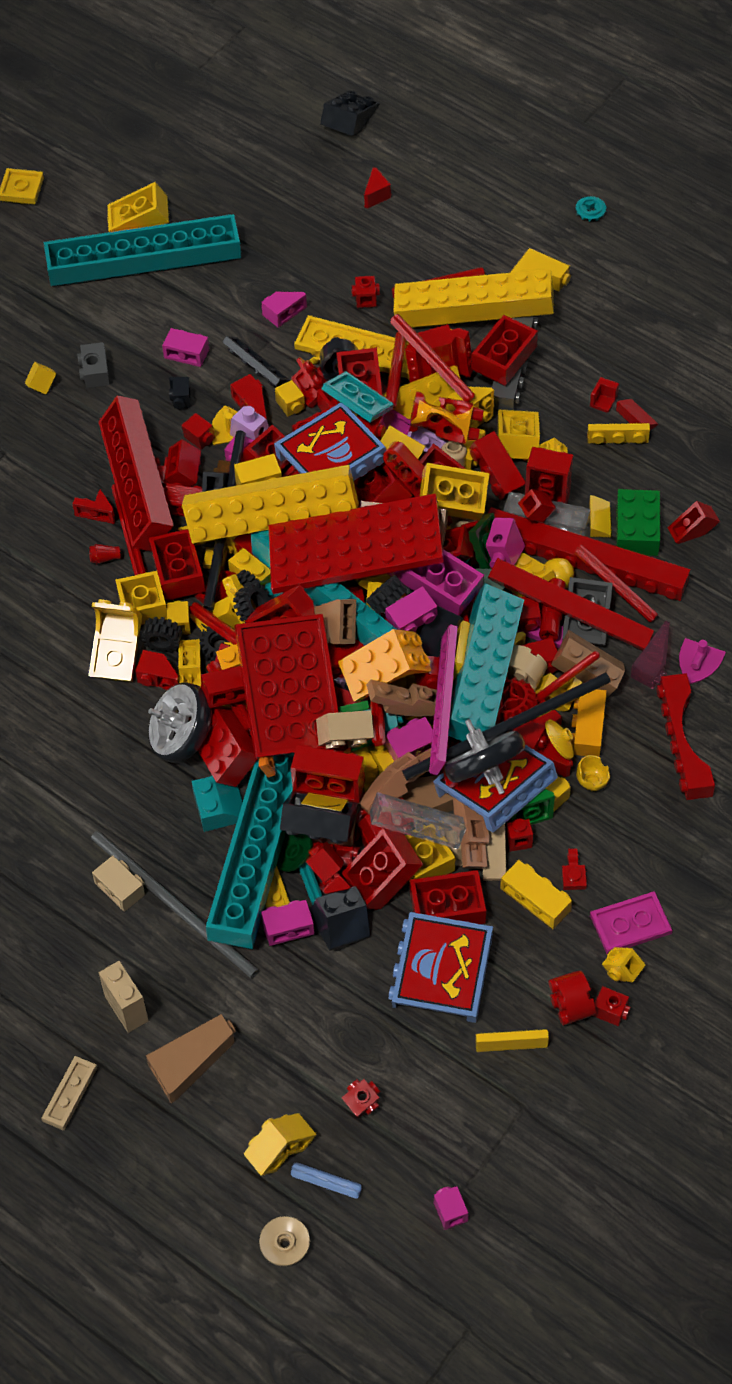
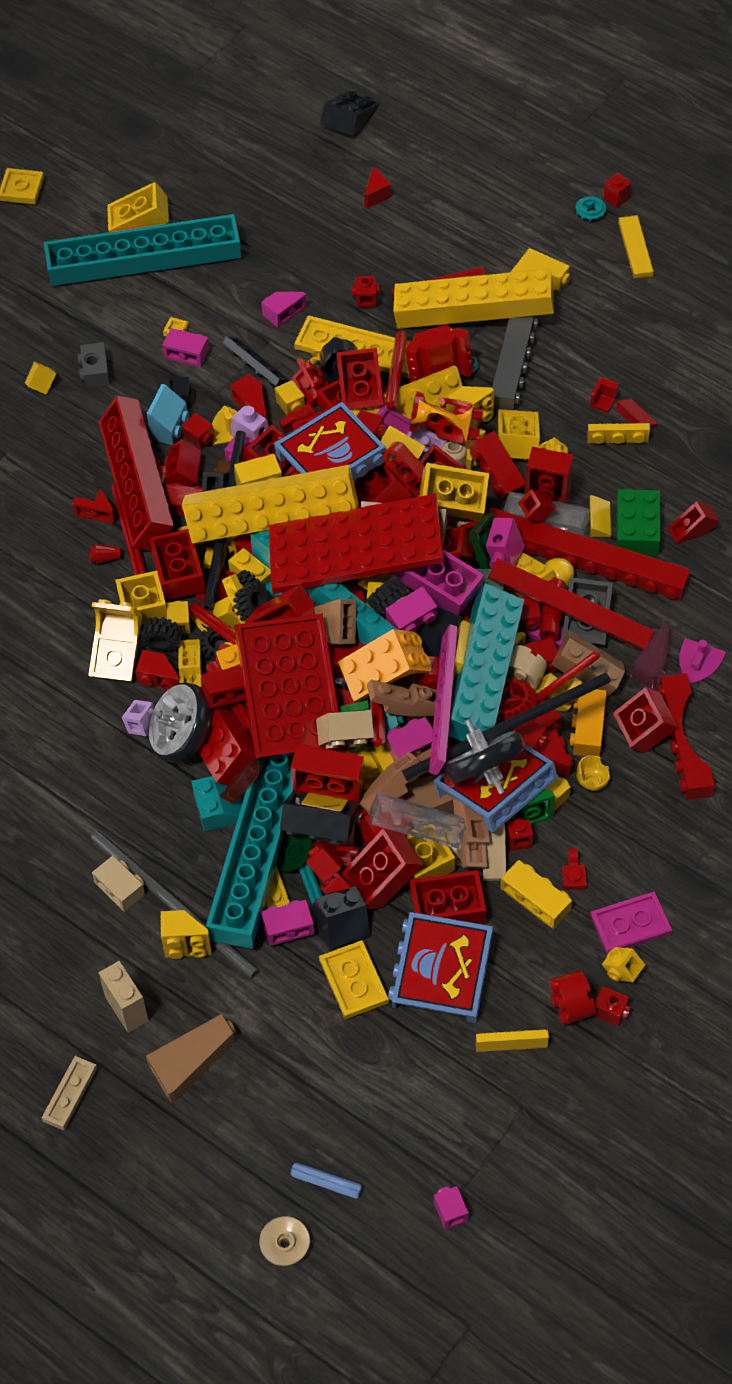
(137, 717): none -> lavender brick
(166, 416): none -> medium azure slope
(175, 324): none -> yellow tile
(183, 935): none -> yellow slope
(241, 782): none -> clear red slope
(267, 765): orange tile -> none
(277, 1141): yellow brick -> none
(293, 417): none -> red hinge
(352, 1097): red brick -> none
(353, 979): none -> yellow plate
(357, 396): teal tile -> none
(432, 358): red axle -> none
(504, 350): red brick -> none
(560, 738): yellow dish -> none
(617, 190): none -> red brick
(621, 588): red axle -> none
(635, 247): none -> yellow tile
(645, 720): none -> red brick

